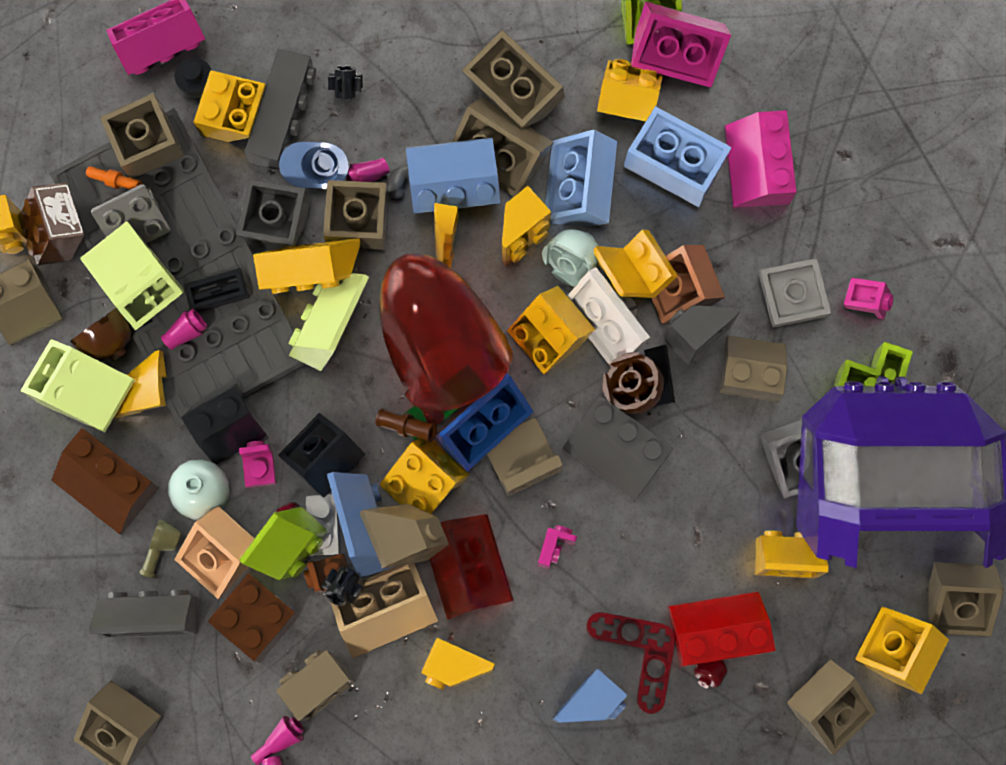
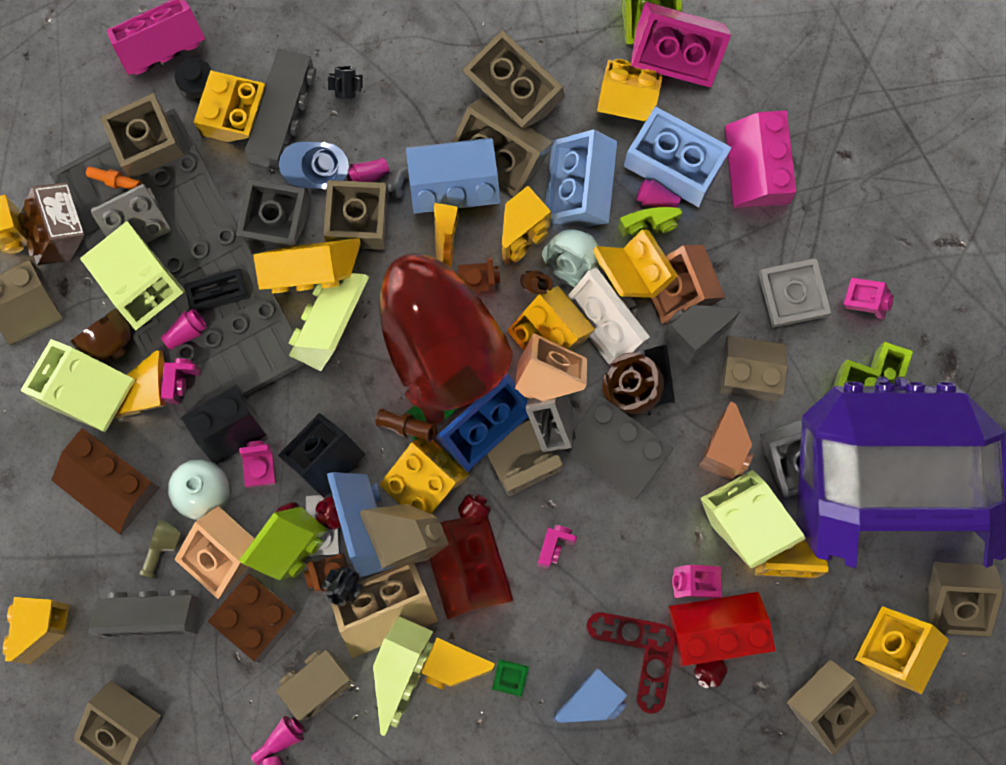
(33, 628): none -> yellow slope
(173, 382): none -> dark pink bracket
(327, 514): none -> dark red piece
(399, 669): none -> yellowish green slope
(474, 506): none -> dark red piece
(480, 276): none -> dark orange bracket
(510, 678): none -> green tile
(536, 282): none -> reddish brown pin
(544, 414): none -> light grey torso
(549, 370): none -> light nougat slope
(656, 195): none -> dark pink cone
(658, 219): none -> lime slope
(697, 581): none -> dark pink bracket
(729, 446): none -> nougat slope
(751, 519): none -> yellowish green slope

